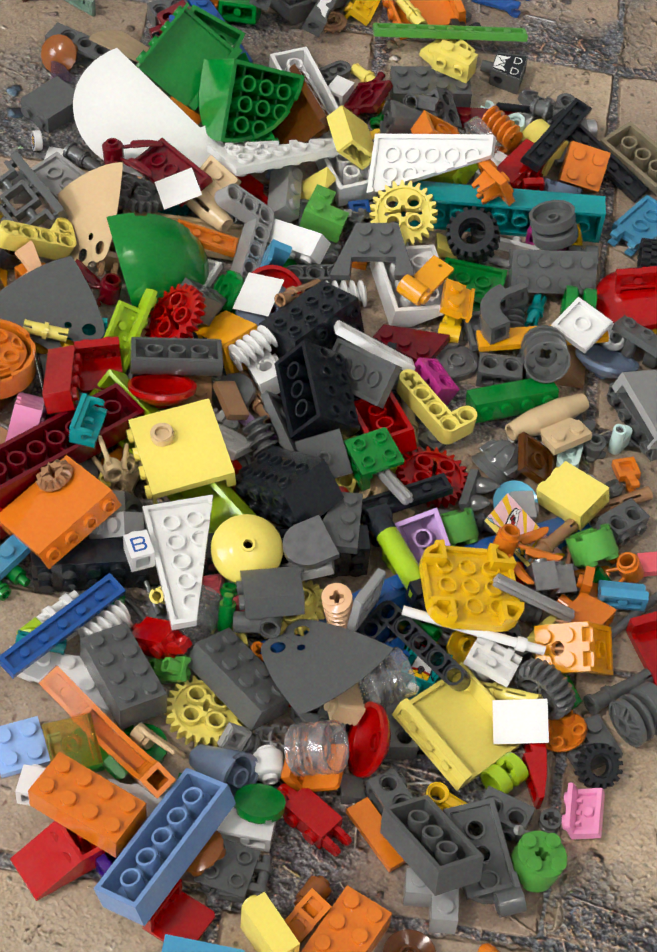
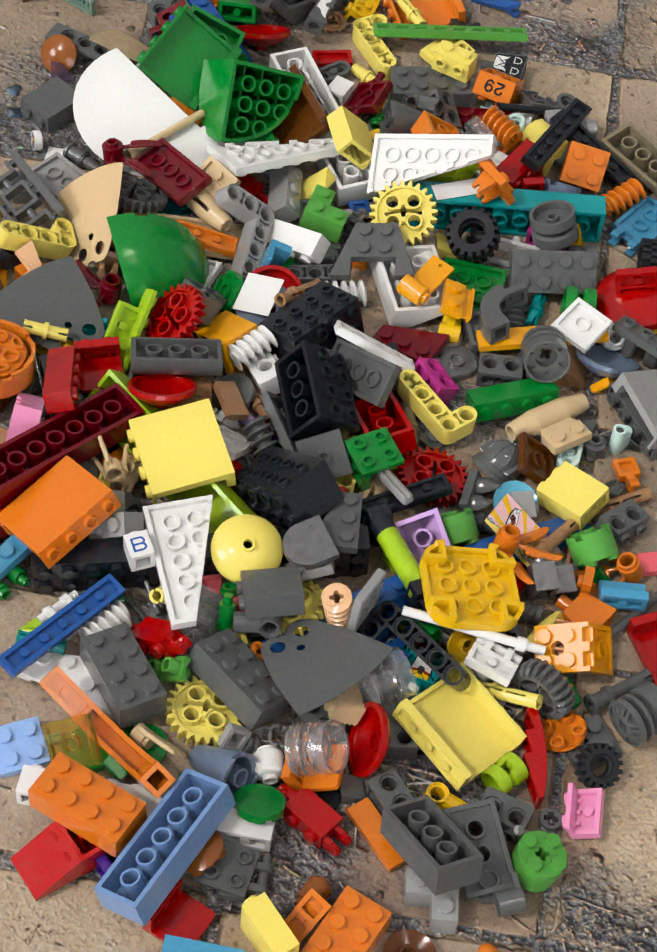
(63, 473): medium nougat gear -> none
(87, 421): teal hinge -> none
(135, 152): none -> tan piece
(162, 434): tan tile -> none
(178, 188): white sticker -> none
(264, 35): none -> red dish
(326, 57): none -> red tile
(330, 797): none -> black tile
(373, 47): none -> light yellow beam
(454, 189): none -> white sticker
(497, 86): none -> orange brick
(520, 721): white sticker -> none
(533, 597): light grey axle -> none
(542, 108): dark grey brick -> none
(601, 385): none -> light orange tile
(624, 195): none -> orange piece

